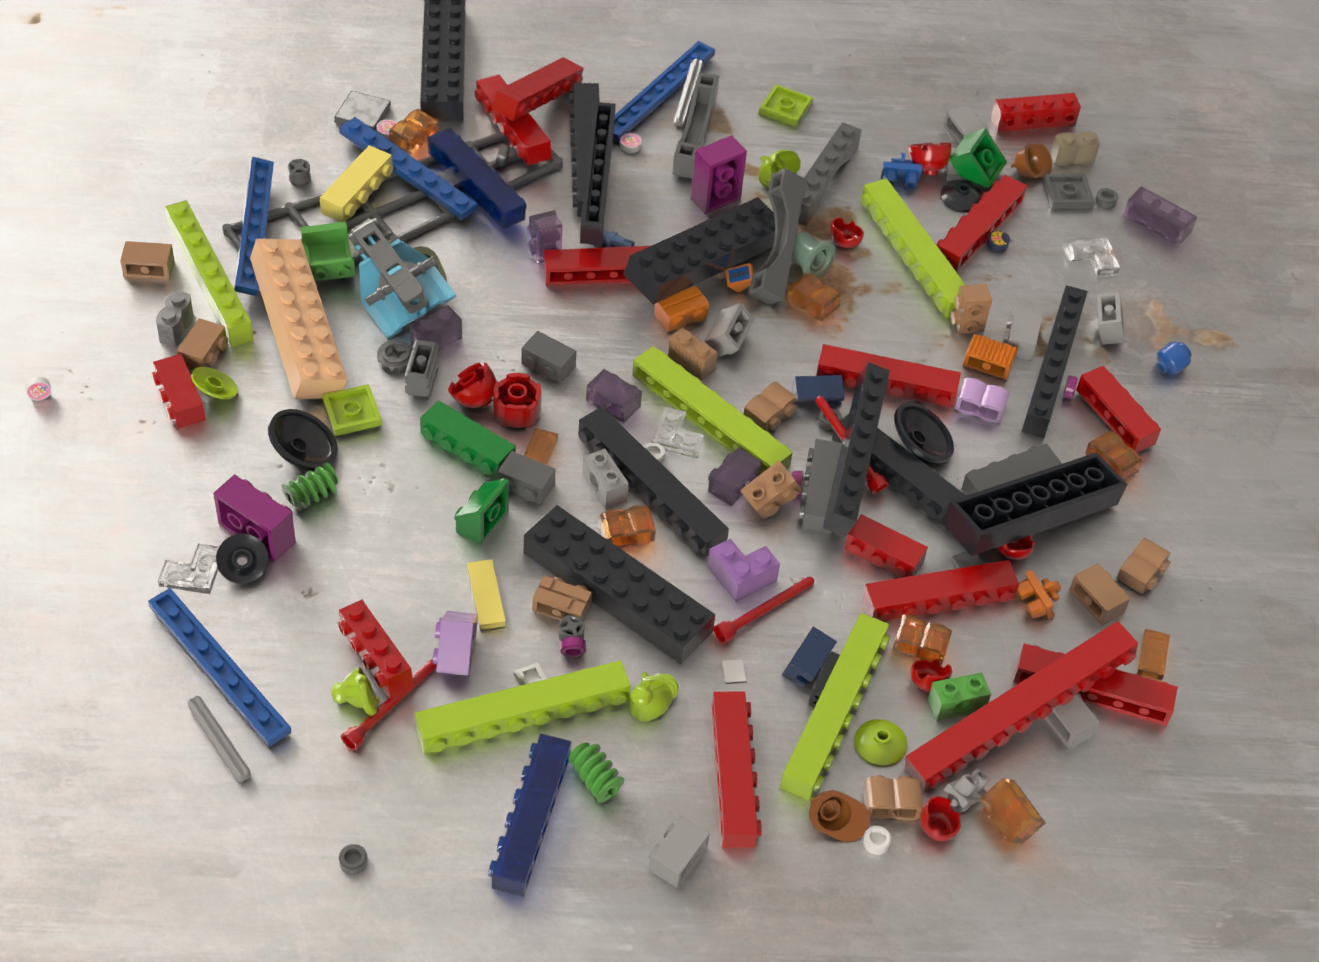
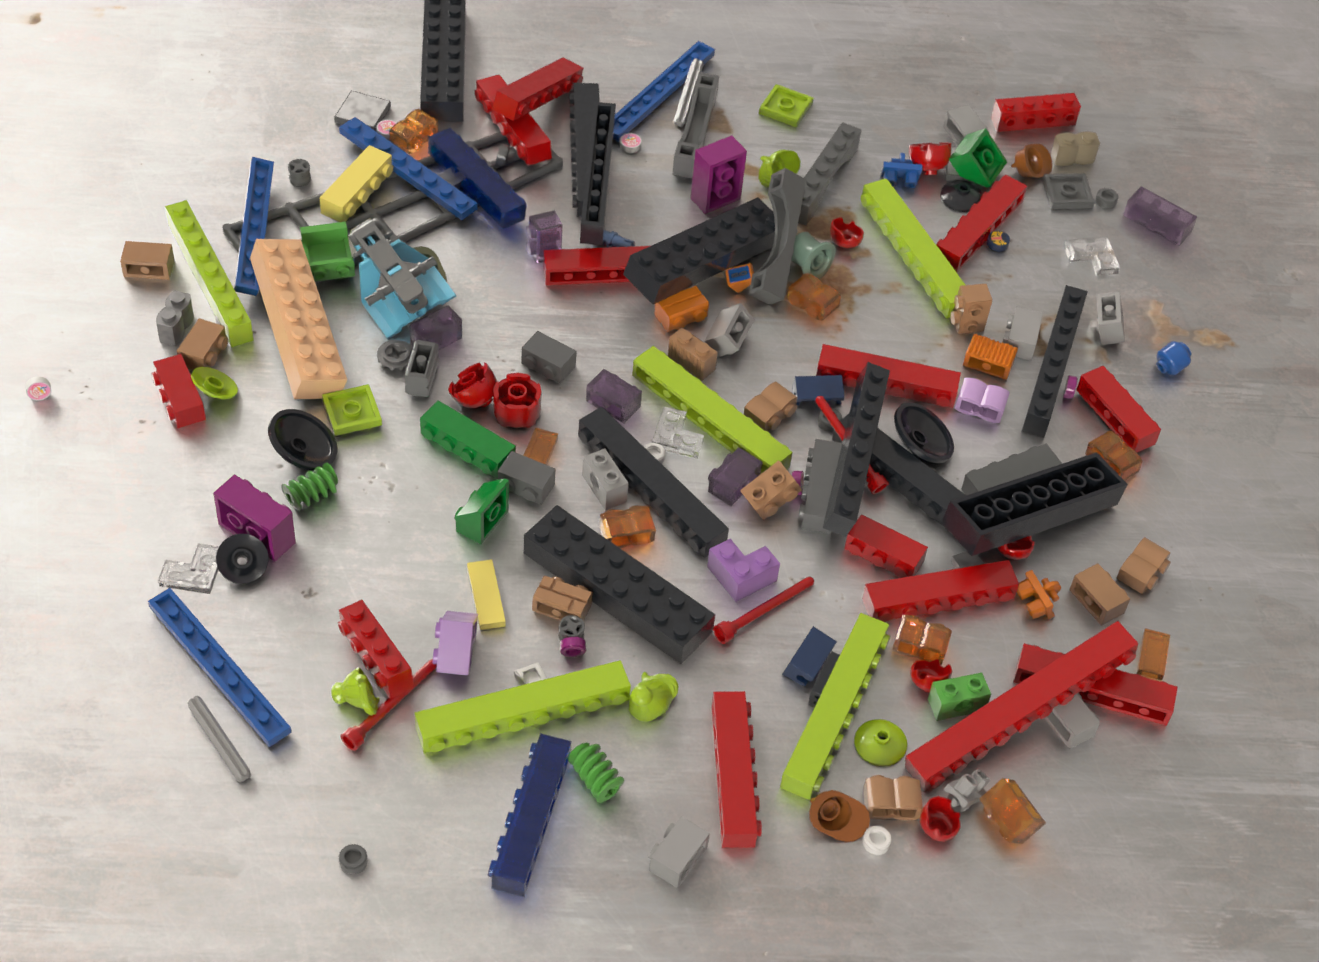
(734, 671): white sticker -> none

